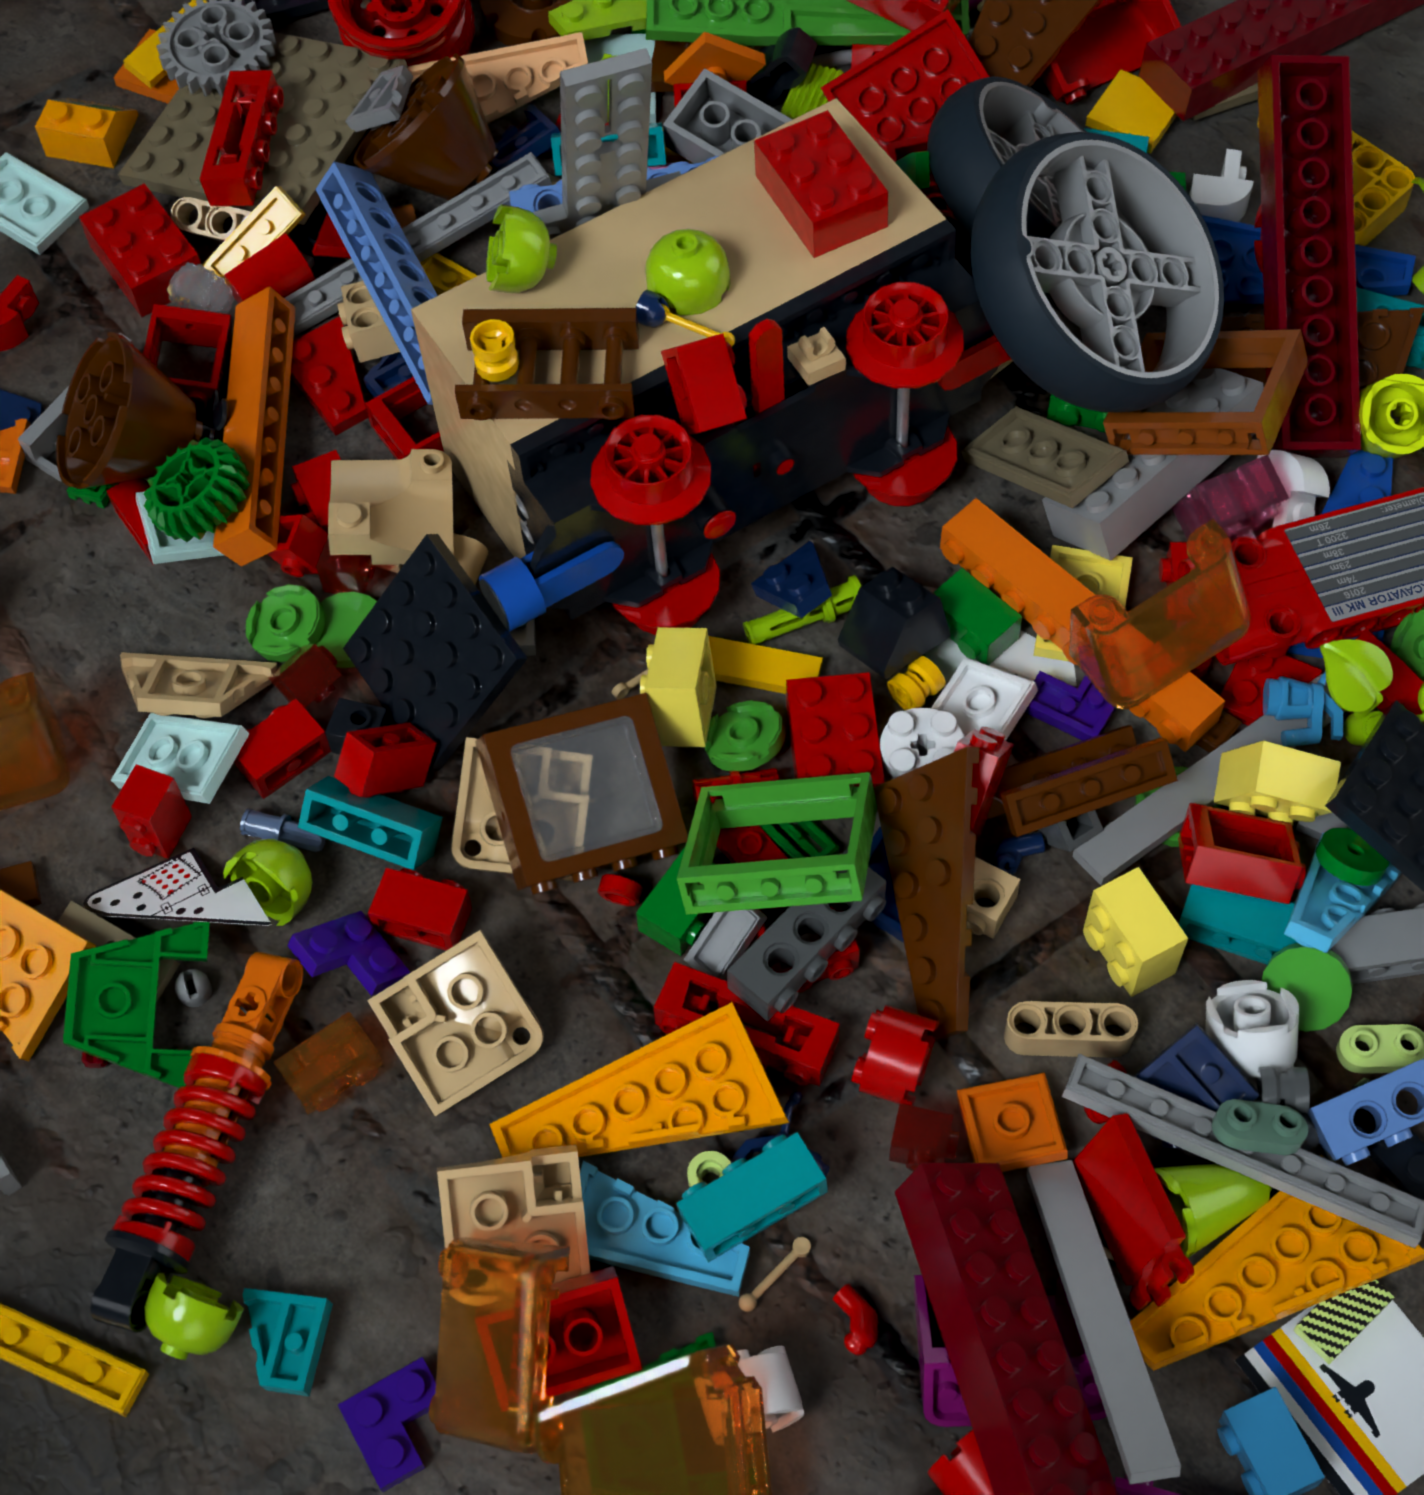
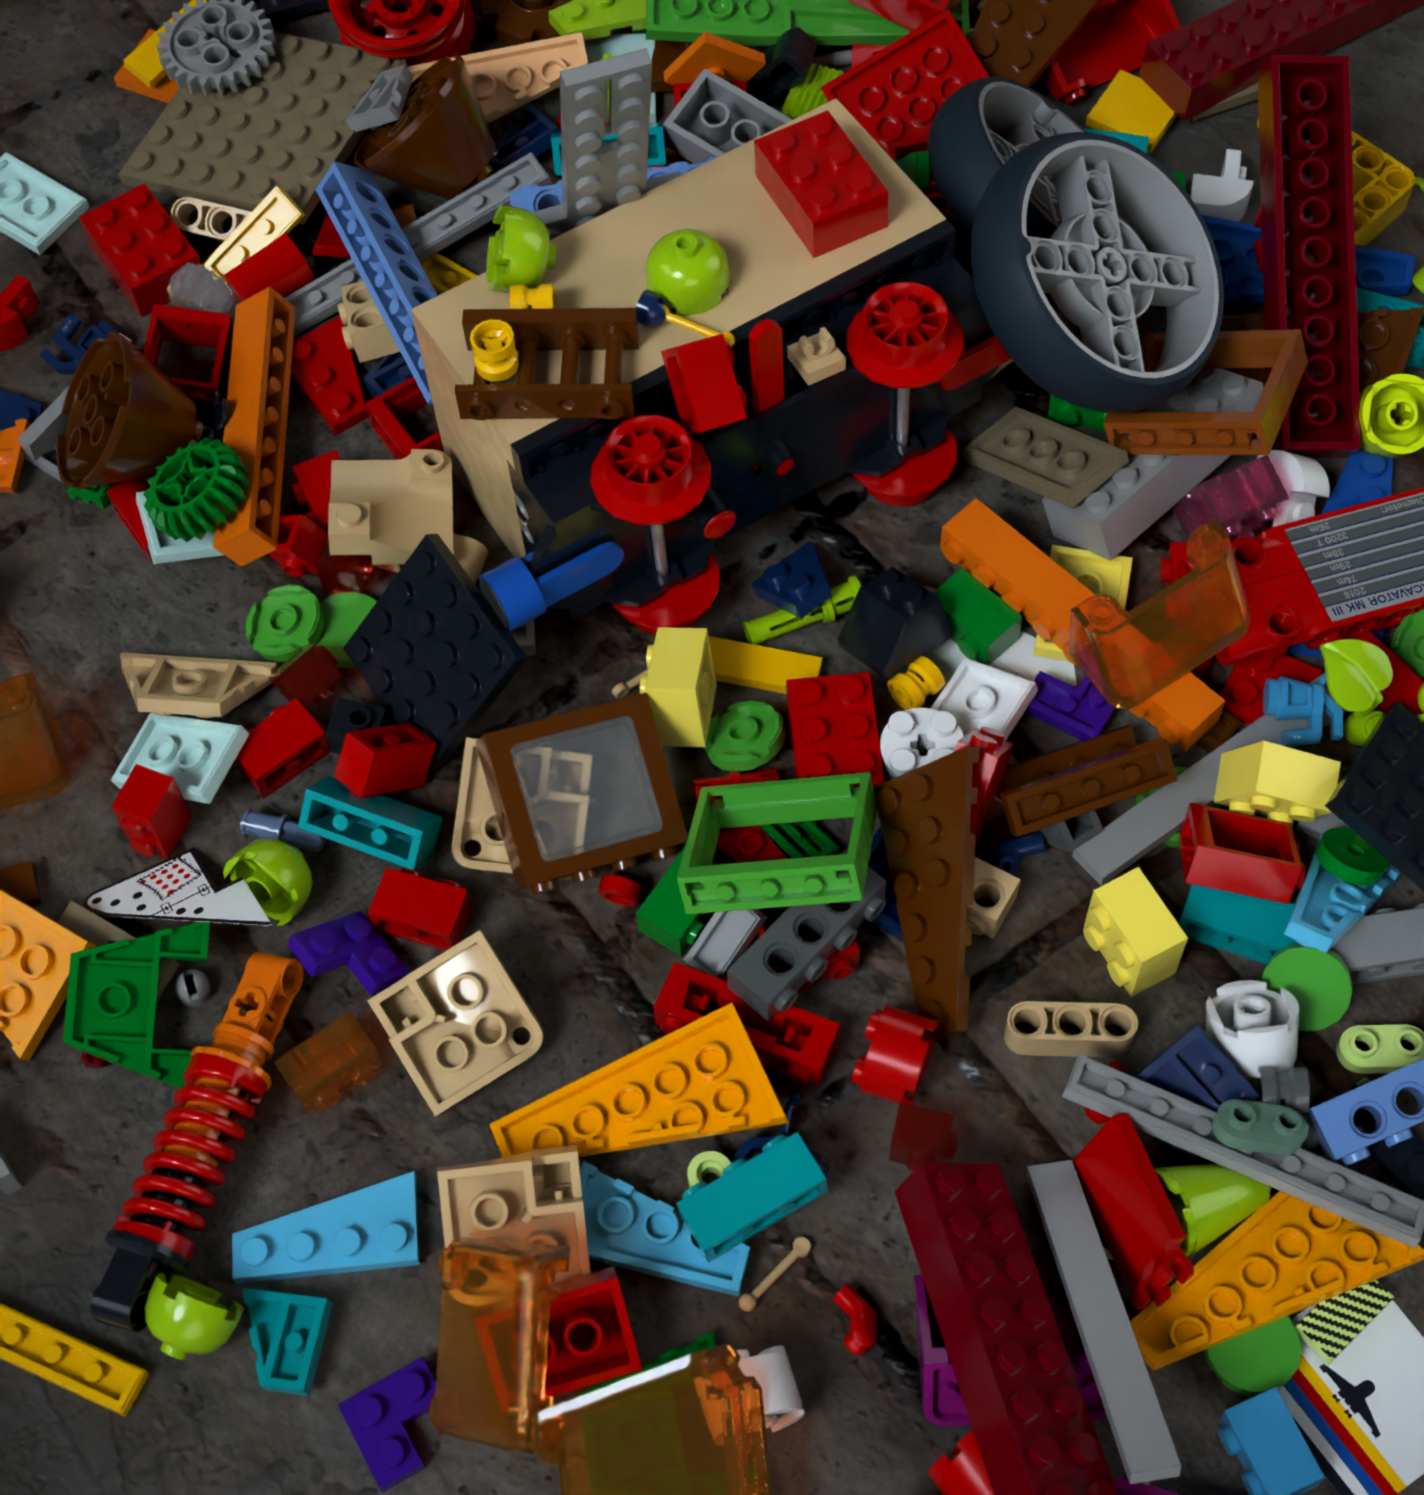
(74, 353): none -> dark blue piece
(84, 131): light orange slope -> none
(234, 179): red brick -> none
(342, 1235): none -> medium azure wing
(540, 298): none -> yellow wheel
(1012, 1123): orange plate -> none
(1257, 1358): none -> bright green tile

